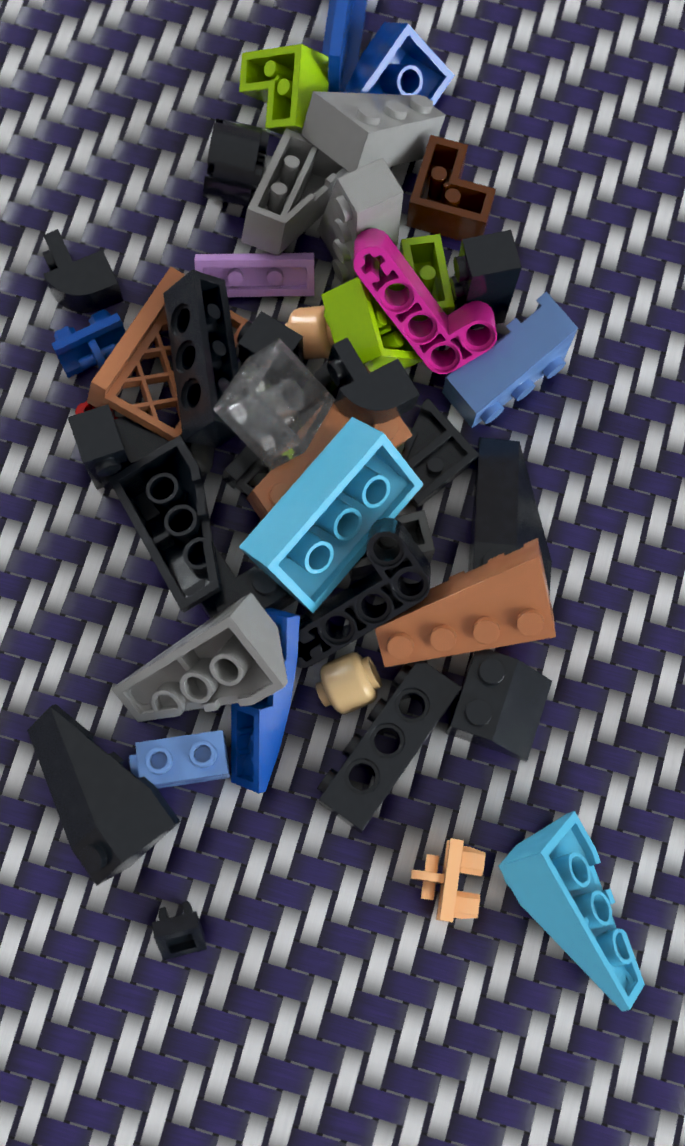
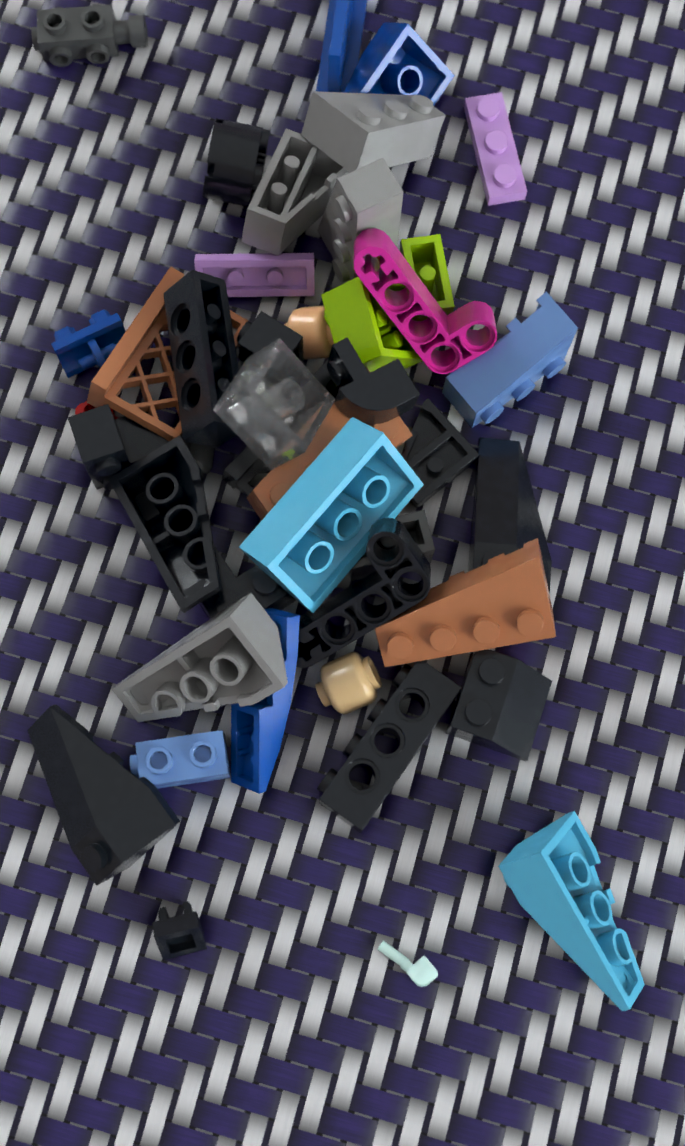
(82, 284): black brick -> none
(85, 33): none -> dark grey brick
(285, 82): lime brick -> none
(420, 972): none -> light aqua hand
(444, 201): reddish brown brick -> none
(456, 860): light nougat hips -> none
(486, 273): black brick -> none
(495, 149): none -> lavender plate

